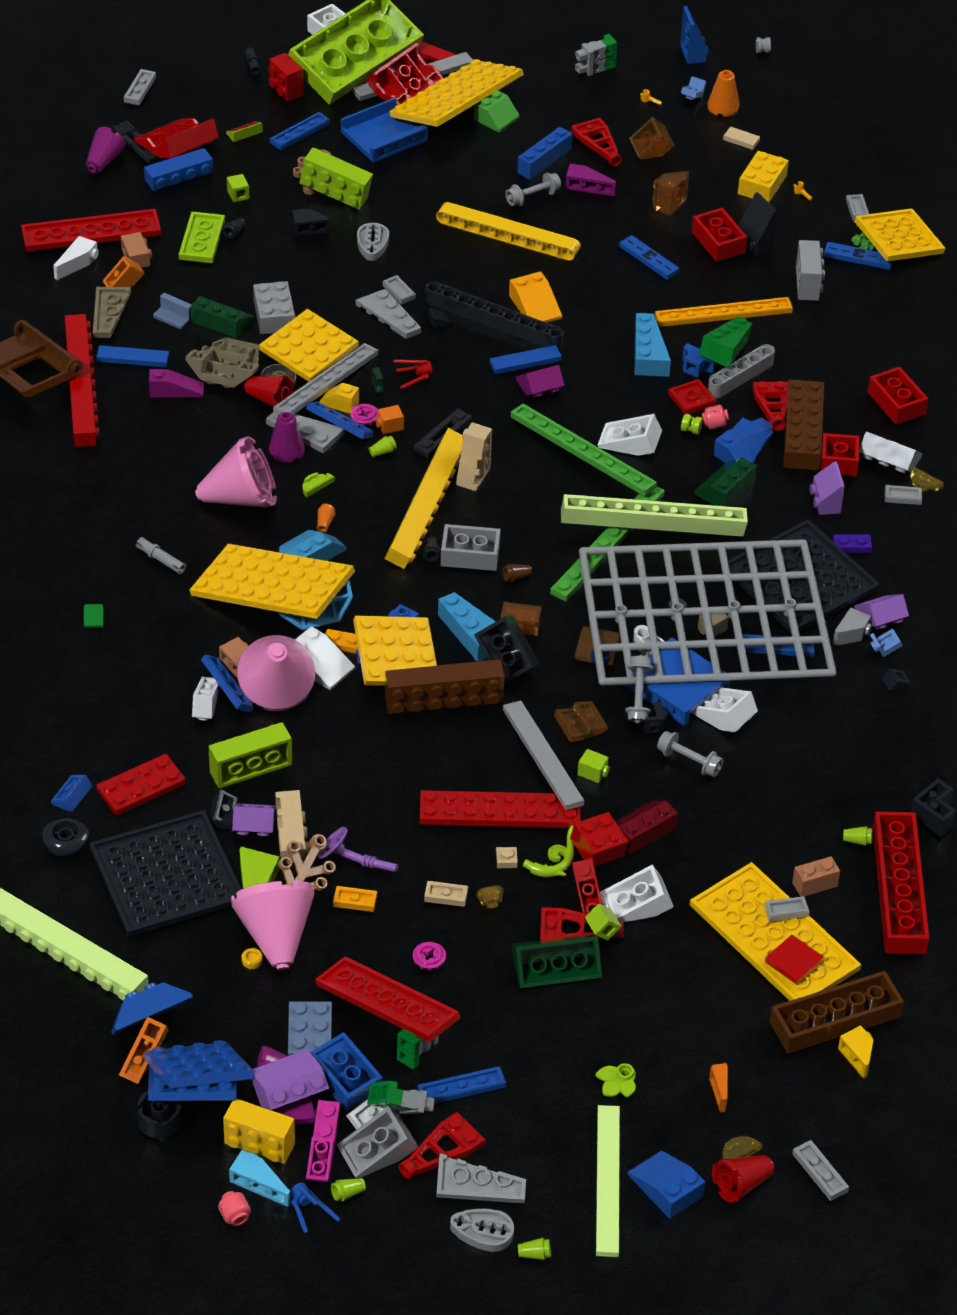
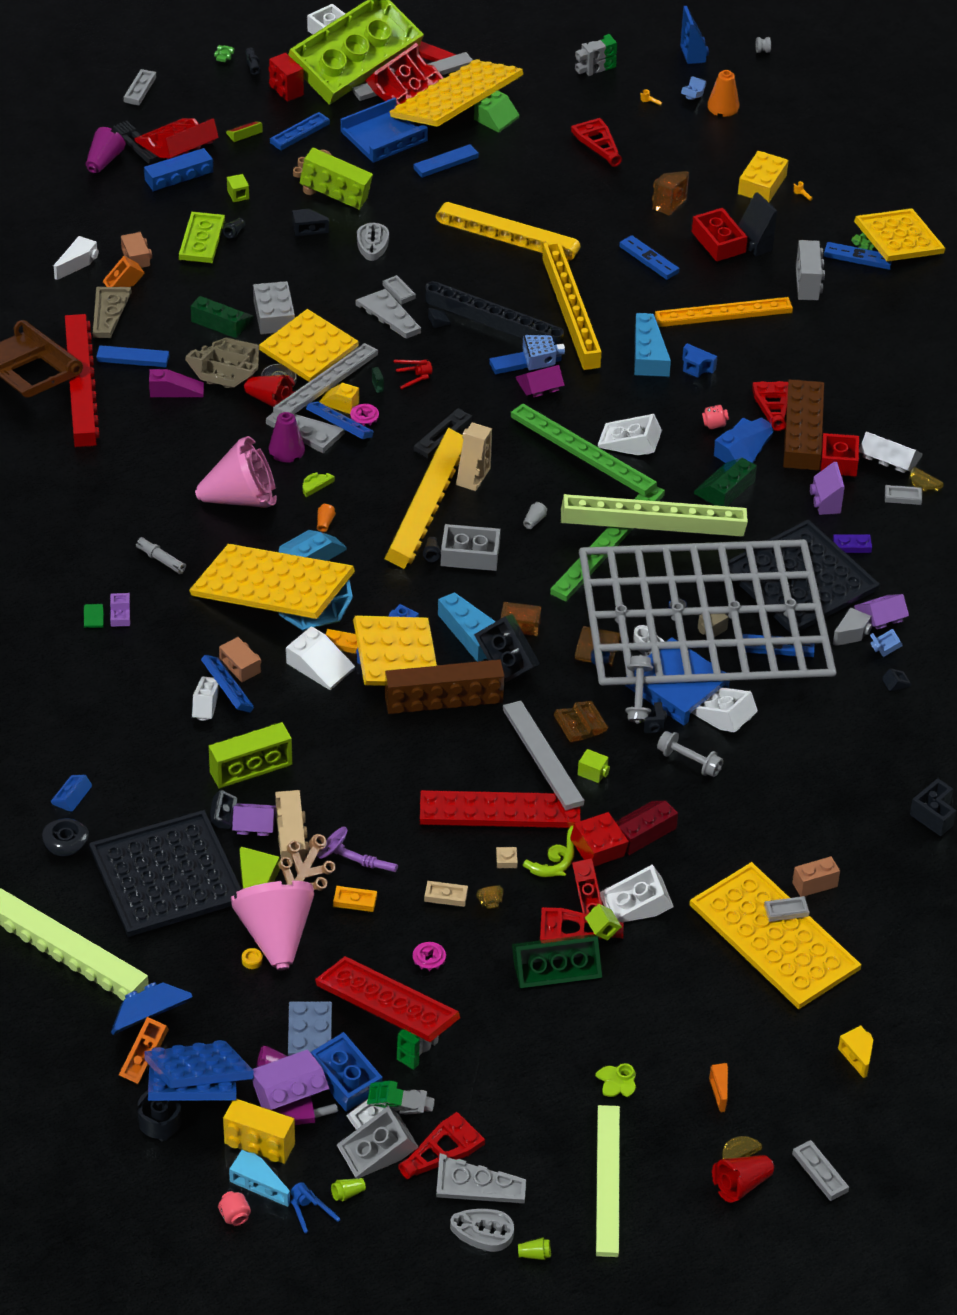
(96, 228): red plate -> none
(120, 609): none -> medium lavender slope
(141, 784): red plate -> none
(173, 311): sand blue panel -> none
(224, 53): none -> bright green piece
(276, 673): bright pink cone -> none
(323, 1141): dark pink slope -> none
(383, 446): lime cone -> none
(390, 419): orange brick -> none
(446, 160): none -> blue tile
(464, 1085): blue tile -> none
(514, 572): reddish brown cone -> none
(515, 195): light grey piece -> none
(534, 297): light orange slope -> none
(535, 515): none -> light grey cone
(541, 351): none -> medium blue torso
(544, 153): blue brick -> none
(571, 305): none -> yellow brick
(588, 180): magenta slope -> none
(651, 140): clear orange slope -> none
(668, 1183): blue slope -> none
(692, 396): red tile -> none
(692, 424): lime wheel -> none
(726, 341): green wedge -> none
(741, 138): tan tile -> none
(741, 371): light grey beam -> none
(794, 959): red tile -> none
(836, 1011): reddish brown brick -> none
(856, 205): light grey tile -> none
(859, 835): lime cone -> none
(898, 395): red brick -> none
(900, 883): red brick -> none

